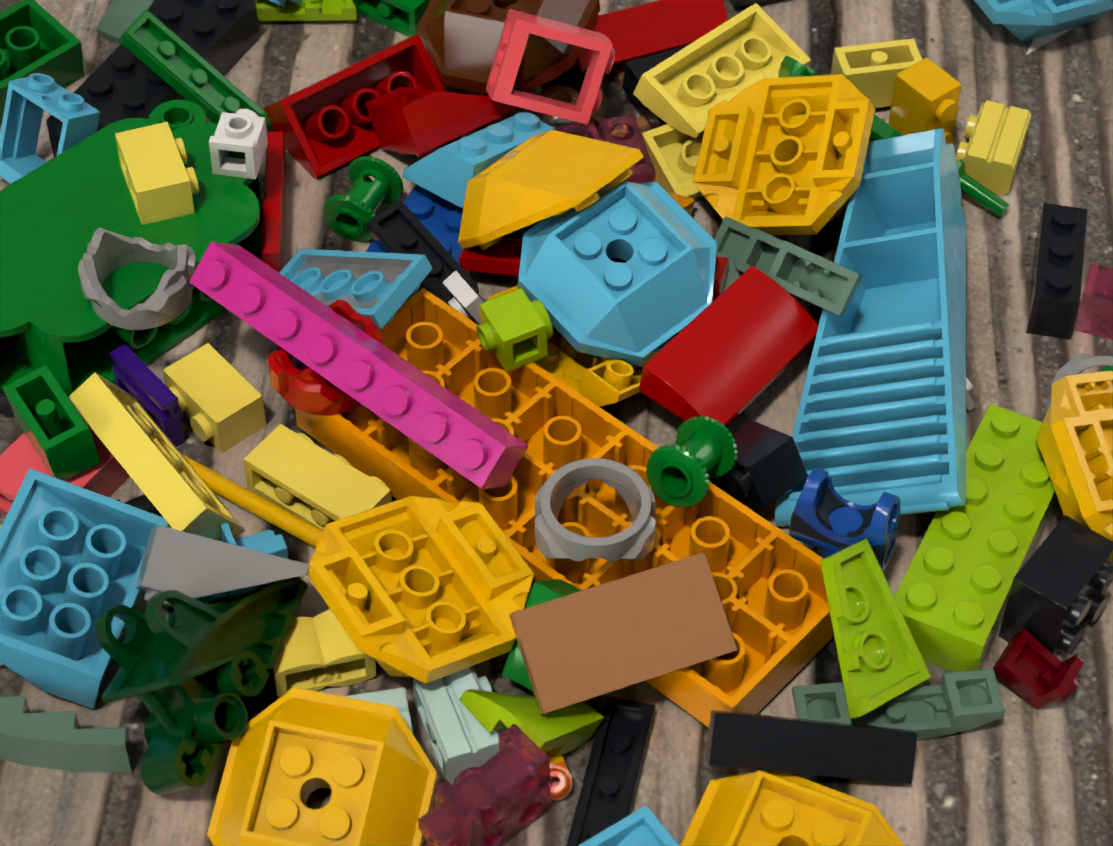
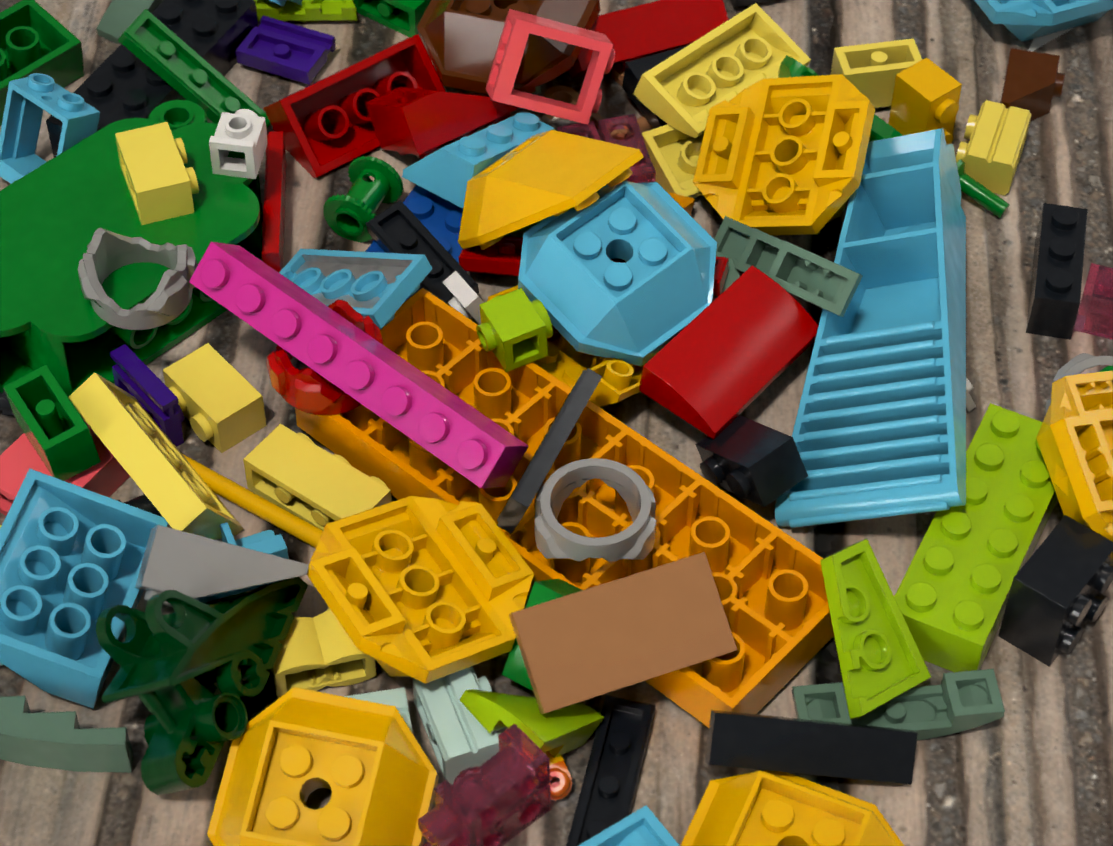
(286, 49): none -> dark purple plate
(548, 451): none -> black tile
(682, 471): green hose -> none
(834, 523): blue connector -> none
(1032, 81): none -> reddish brown slope
(1036, 671): dark red bracket -> none

